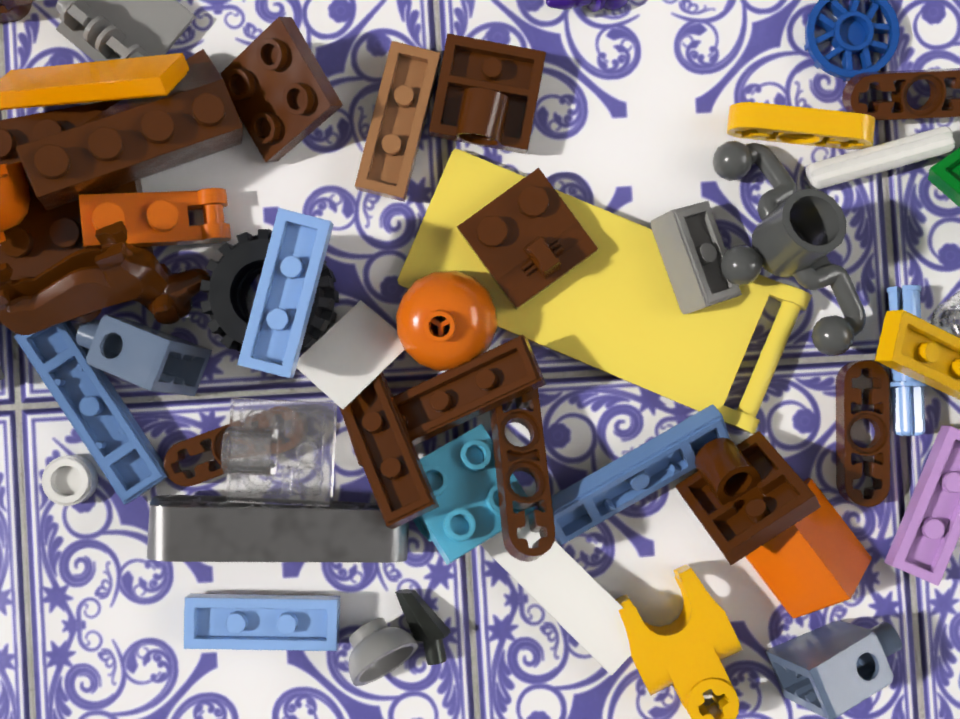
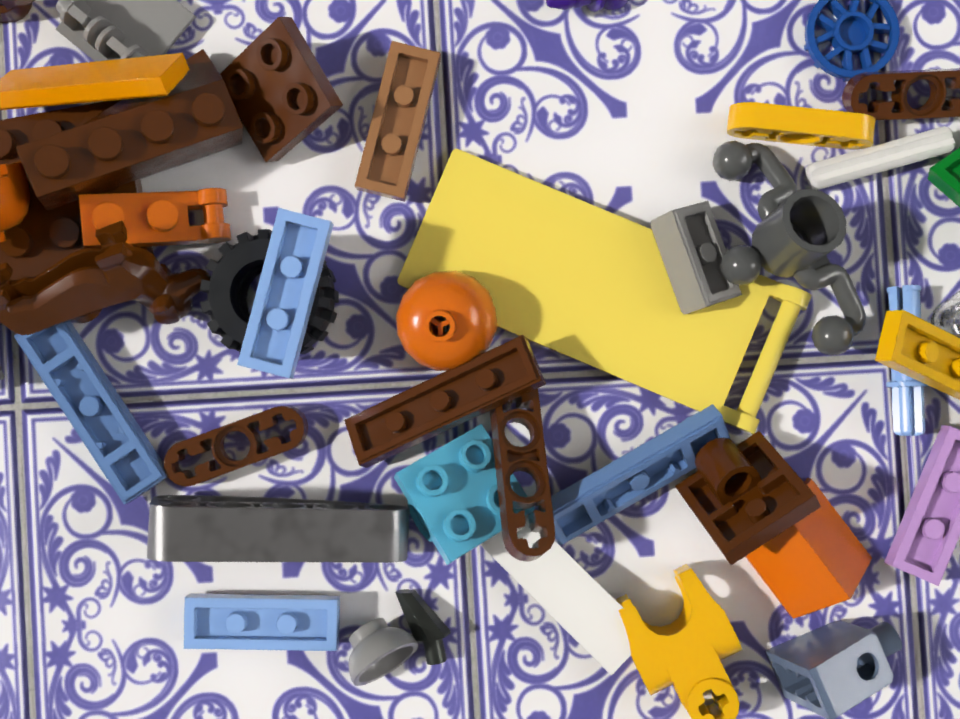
(69, 480): white tile -> none
(143, 355): sand blue torso -> none
(280, 452): clear plate -> none
(351, 354): white sticker -> none
(388, 455): reddish brown tile -> none
(487, 93): reddish brown plate -> none
(527, 238): reddish brown hinge -> none
(880, 446): reddish brown beam -> none

